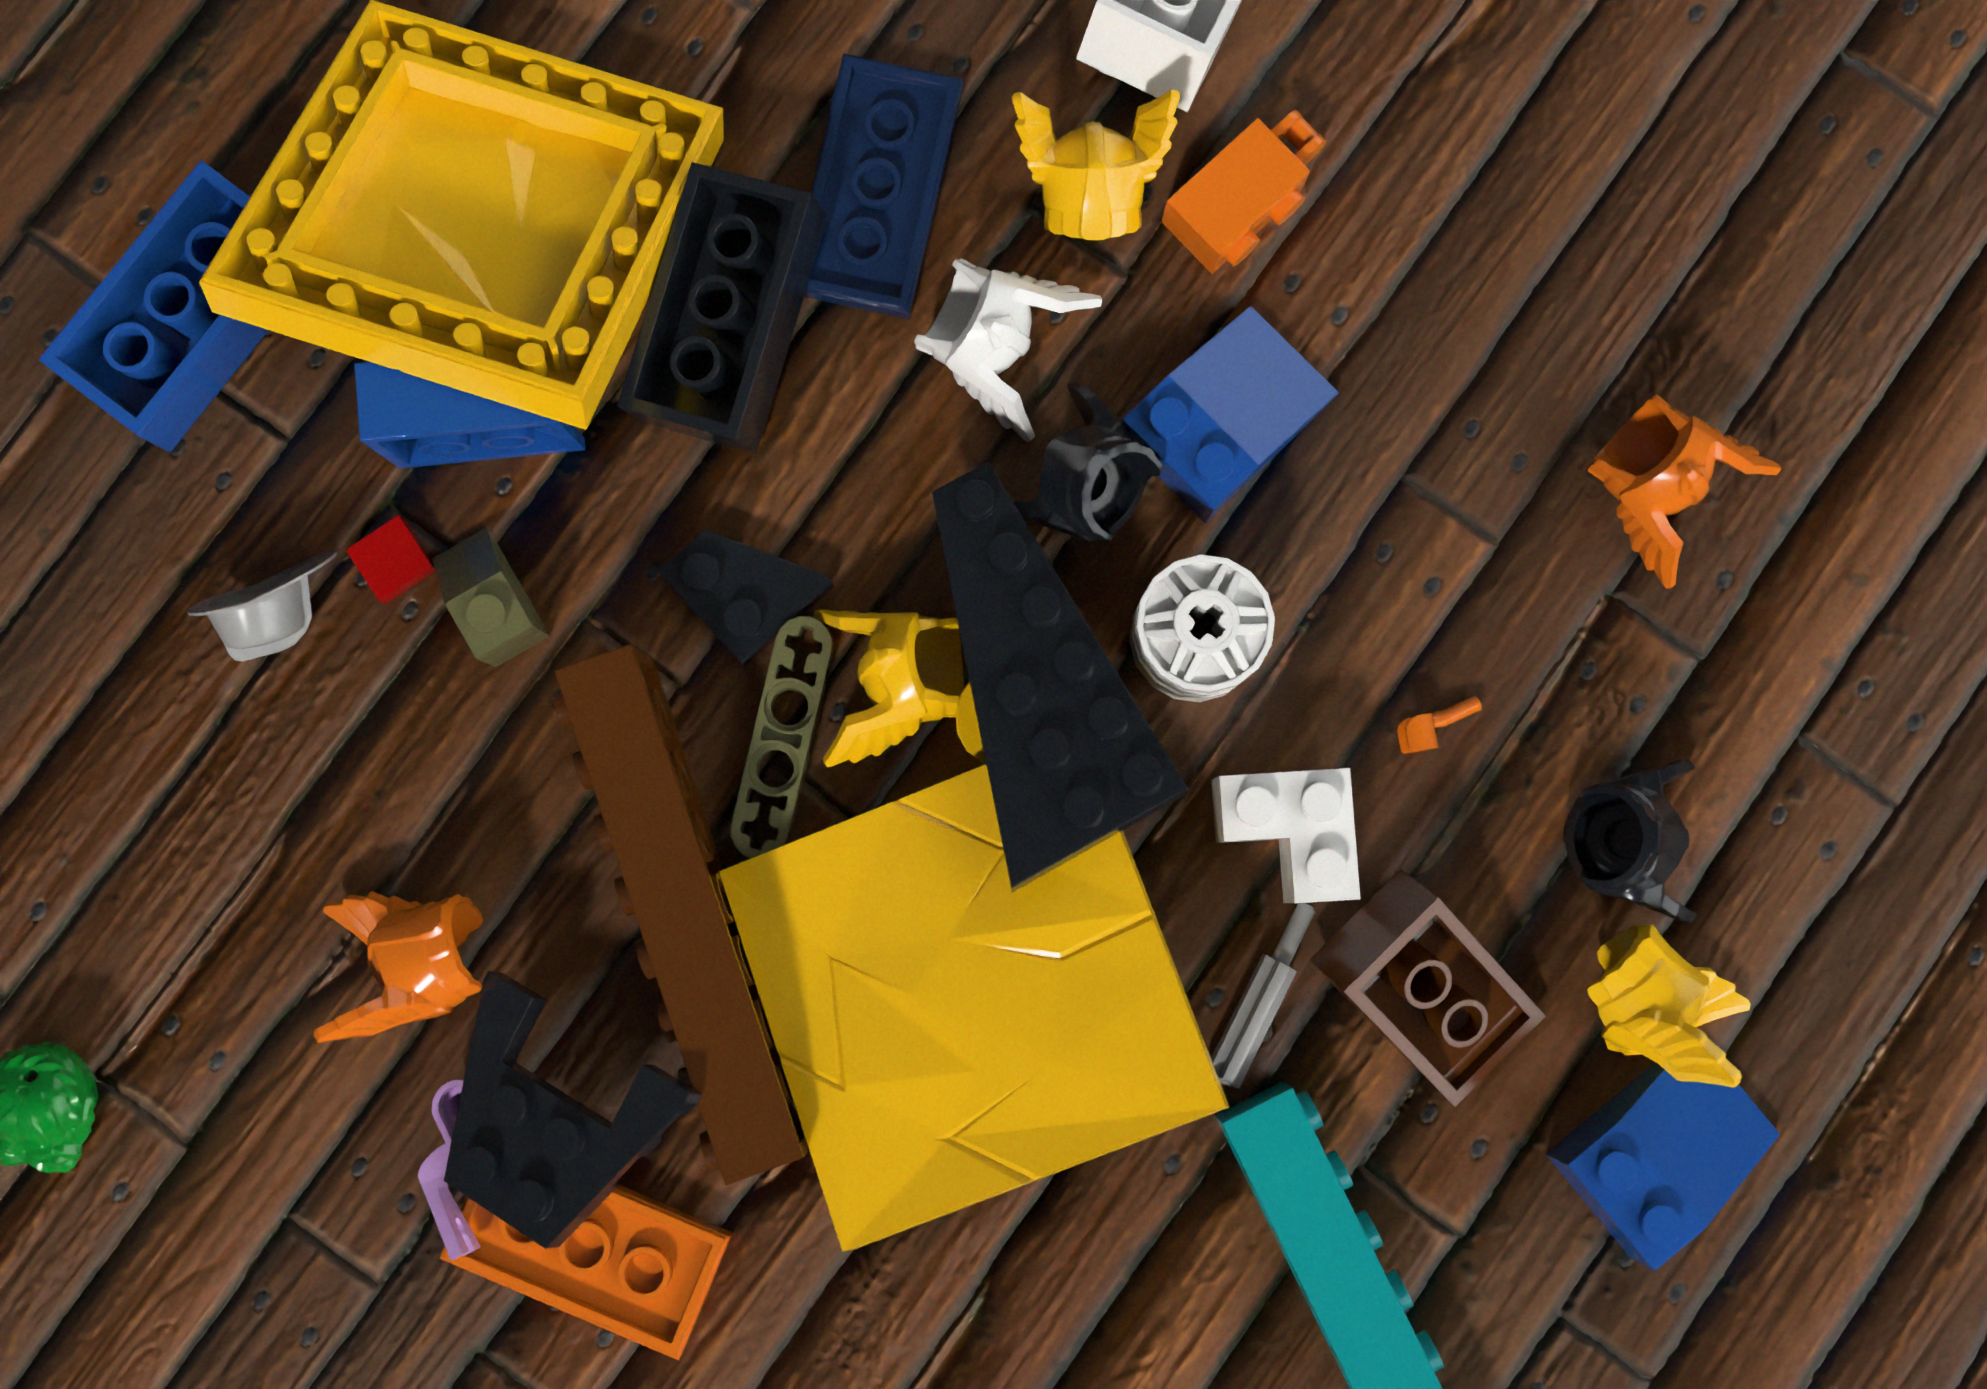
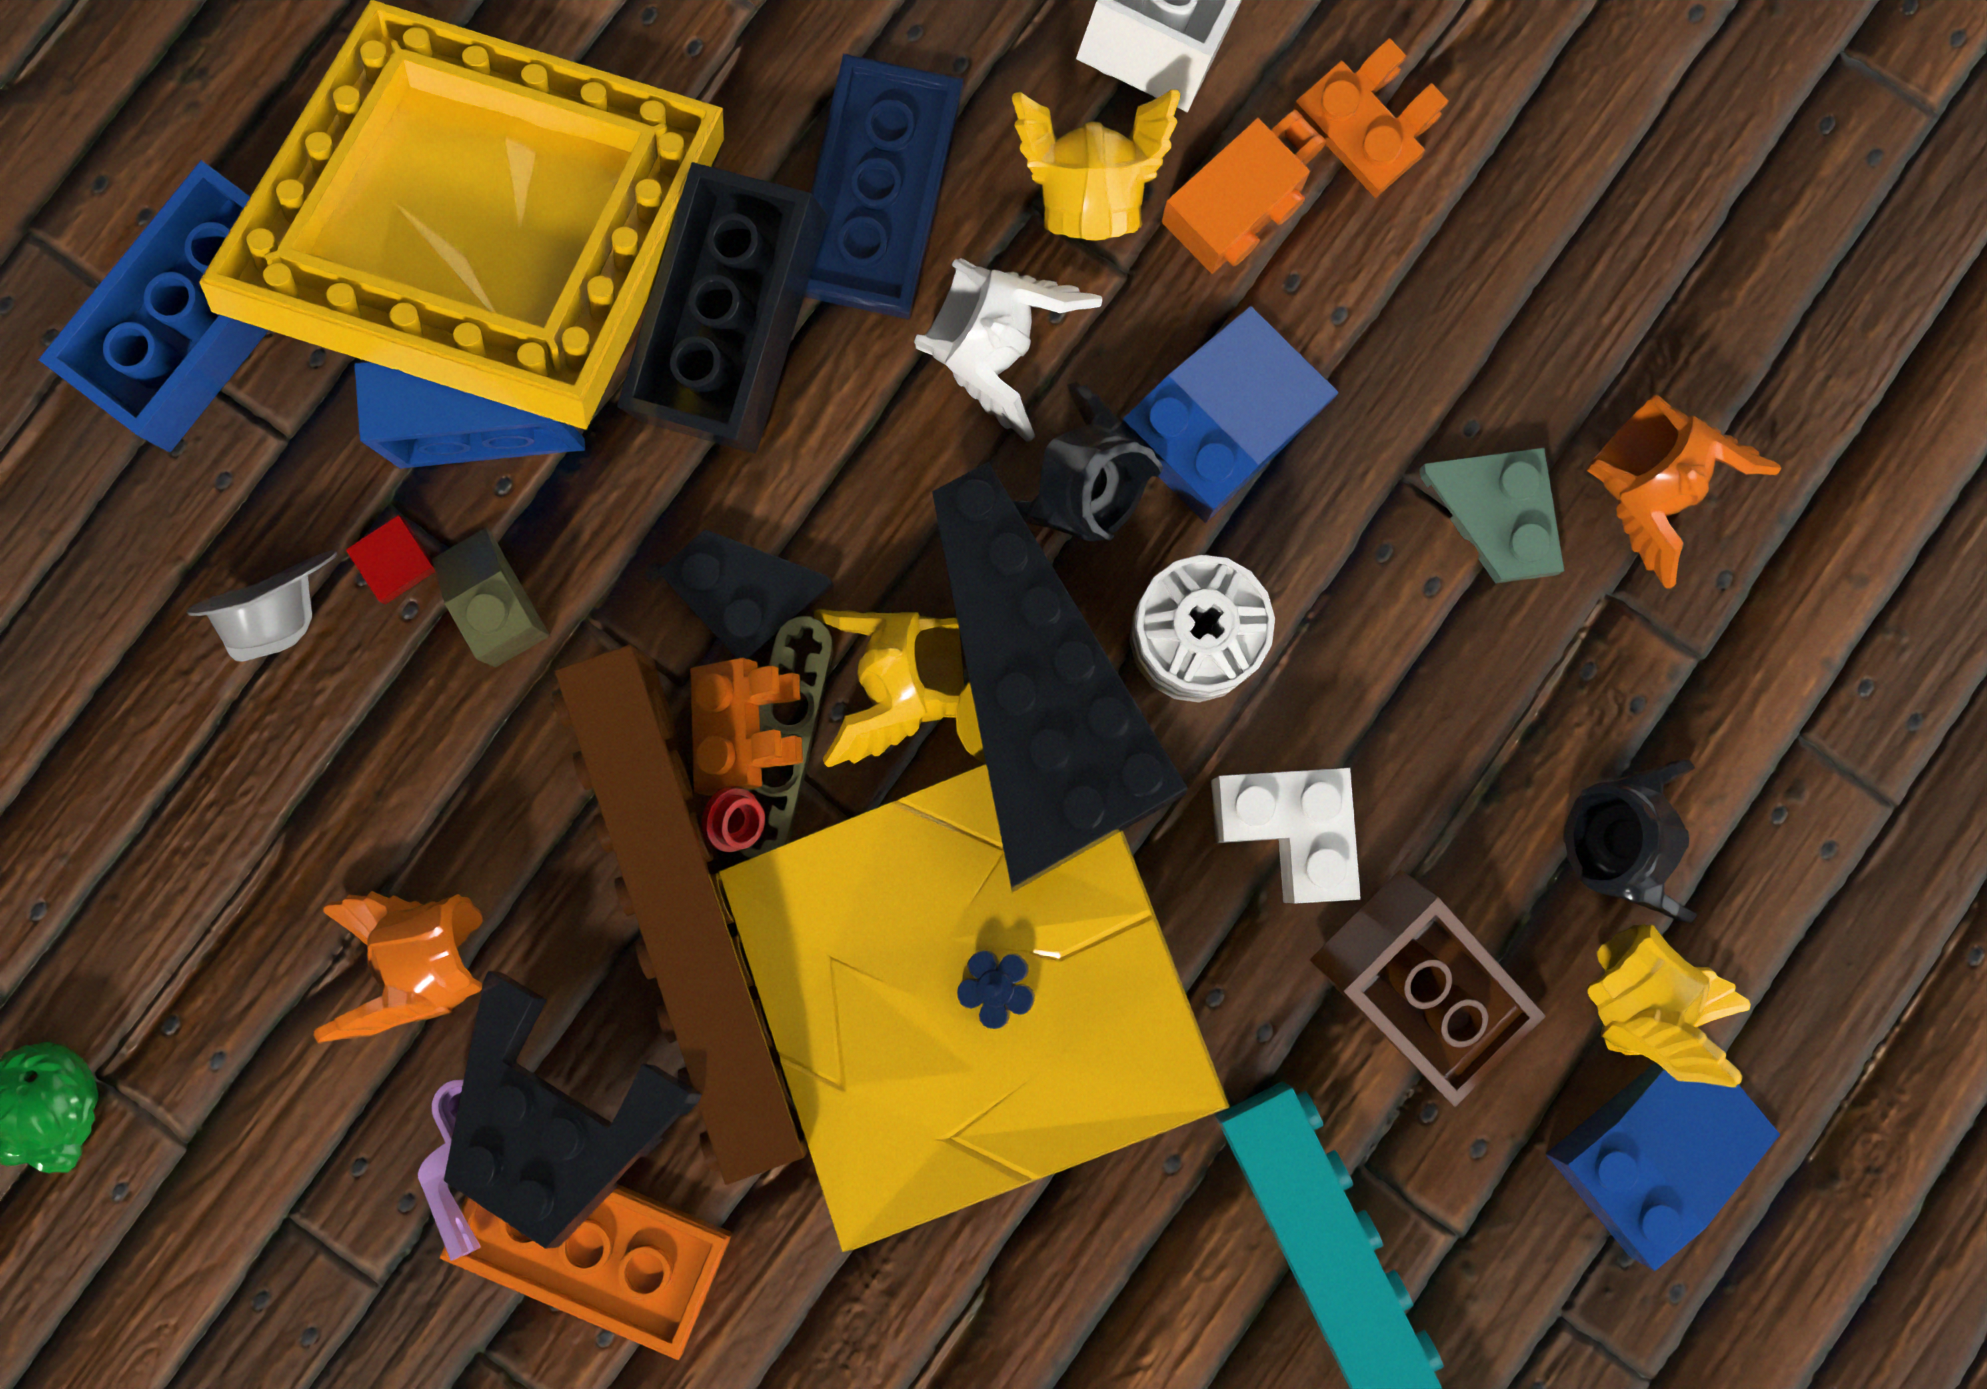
(727, 724): none -> orange plate
(745, 822): none -> red plate
(996, 988): none -> dark blue plant
(1259, 1003): light grey axle -> none
(1361, 128): none -> orange plate
(1419, 732): orange hand -> none
(1503, 510): none -> sand green wing

